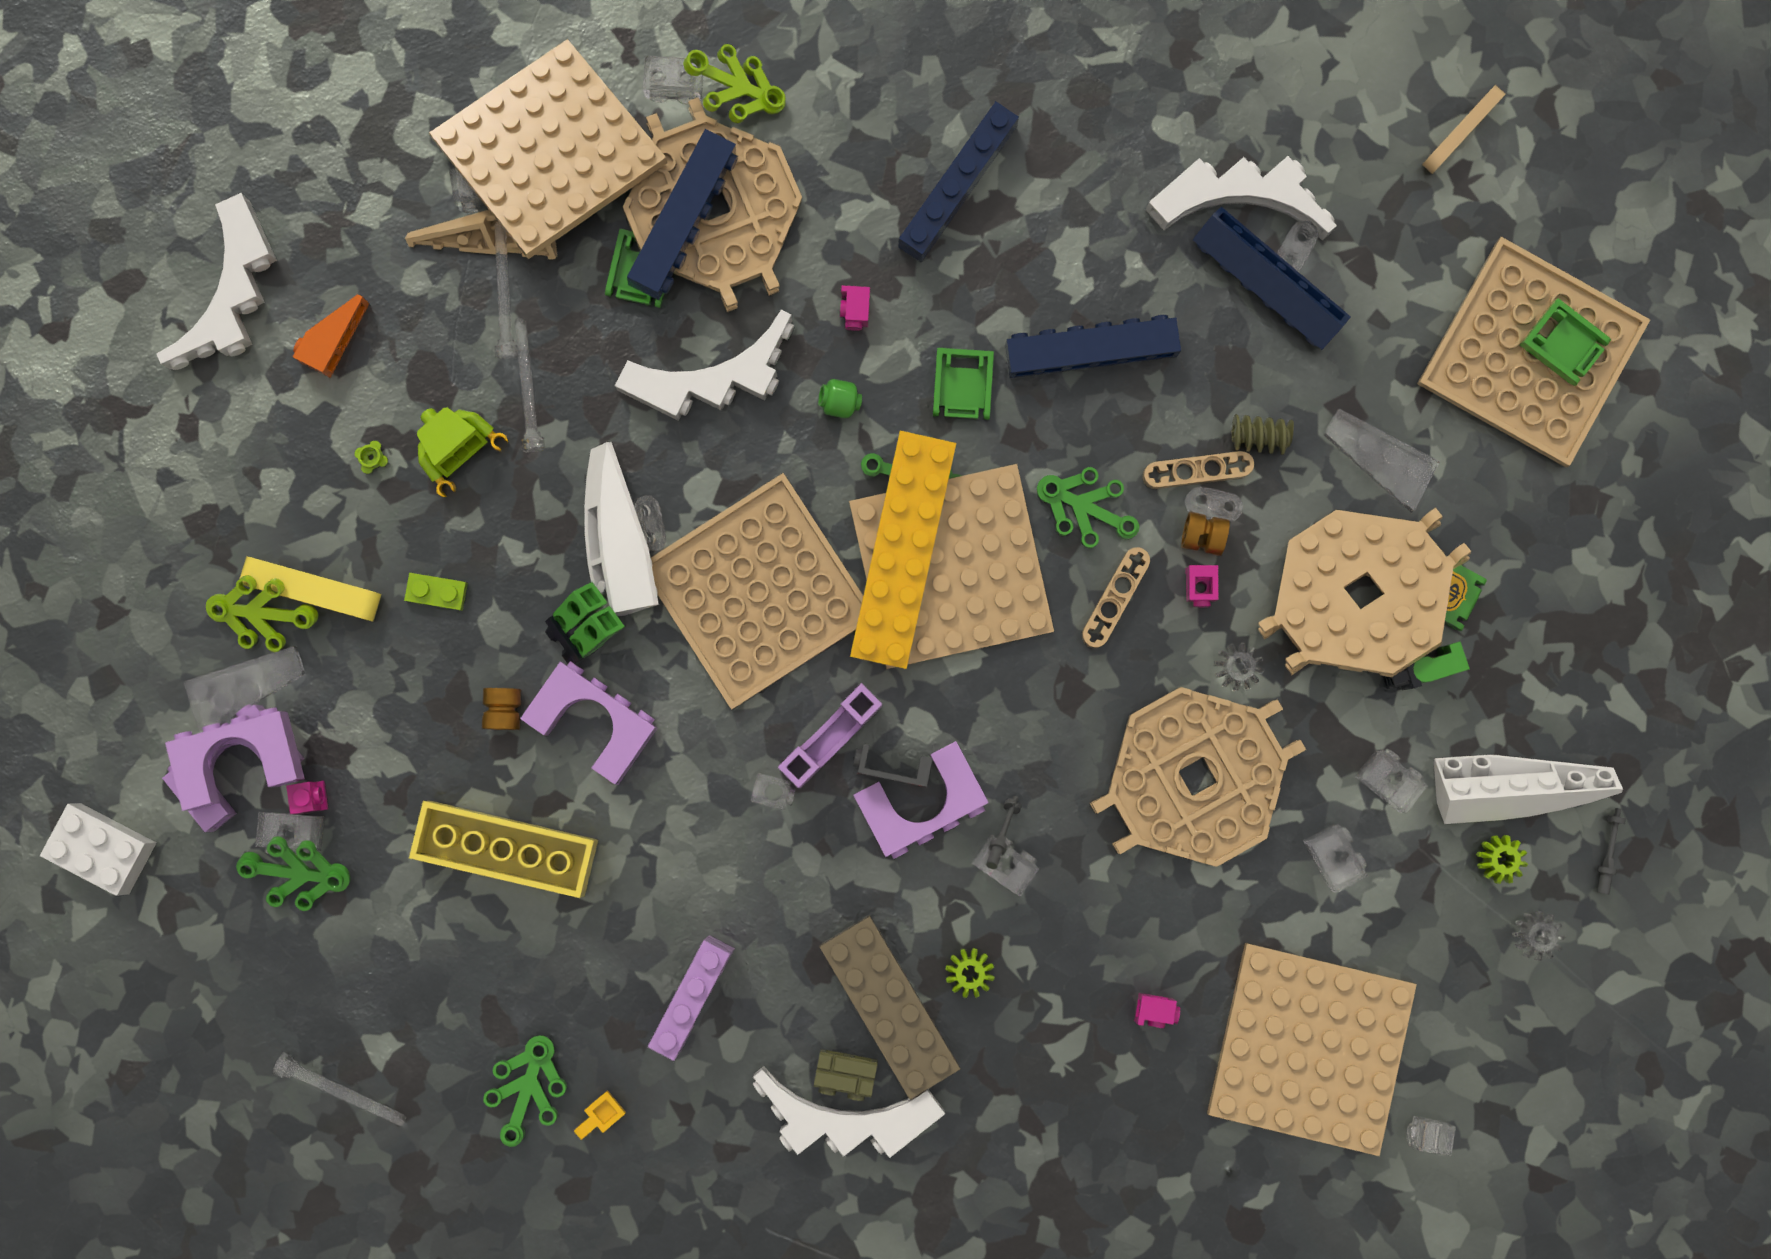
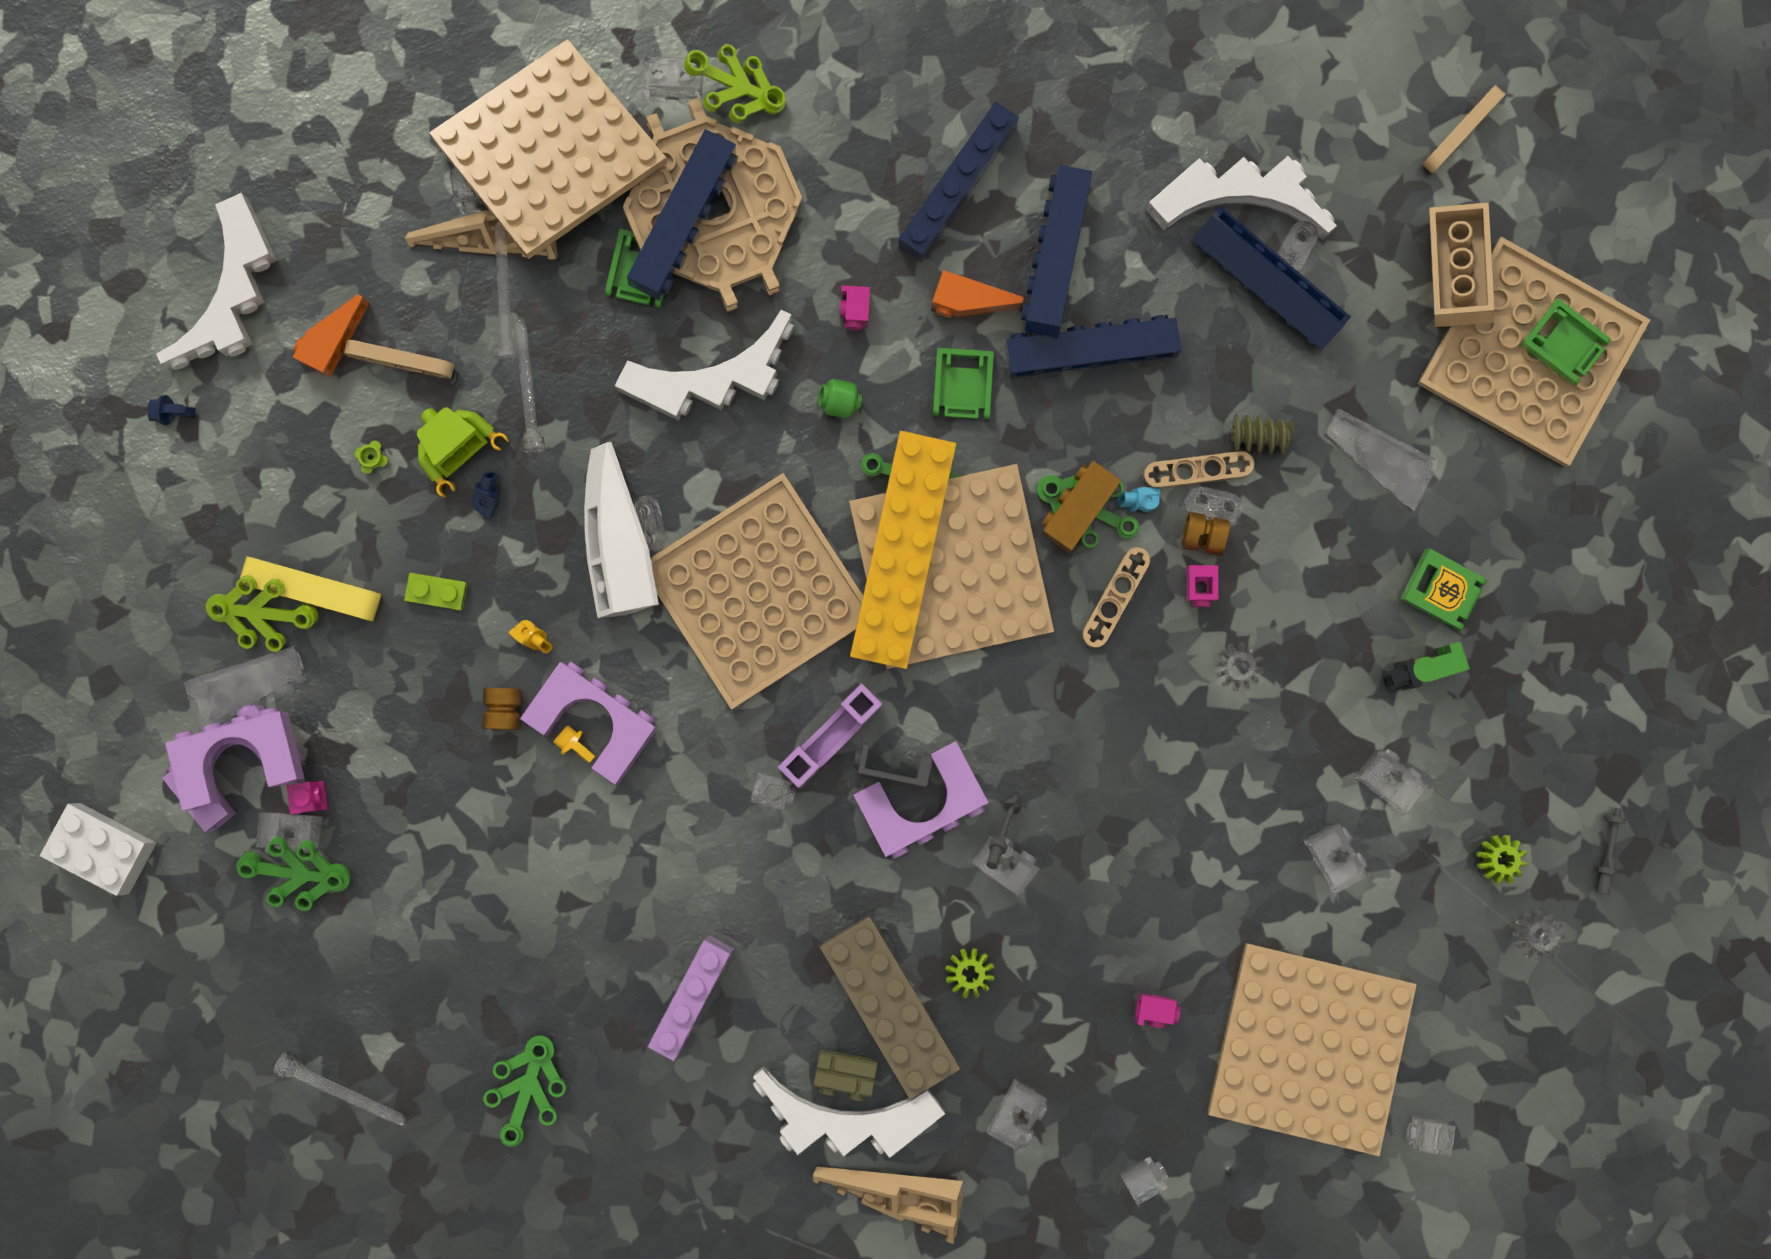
(164, 410): none -> dark blue piece
(399, 359): none -> tan beam
(486, 495): none -> dark blue piece
(503, 849): light yellow brick -> none
(531, 636): none -> yellow piece
(568, 740): none -> yellow piece
(577, 625): bright green hips -> none
(601, 1114): yellow plate -> none
(924, 1200): none -> tan wedge
(968, 297): none -> orange slope
(1003, 1122): none -> clear brick
(1058, 250): none -> dark blue brick
(1079, 506): none -> pearl gold brick
(1140, 498): none -> medium azure piece
(1145, 1180): none -> clear brick
(1239, 755): tan plate -> none
(1388, 631): tan plate -> none
(1461, 265): none -> tan brick
(1515, 787): white wedge -> none

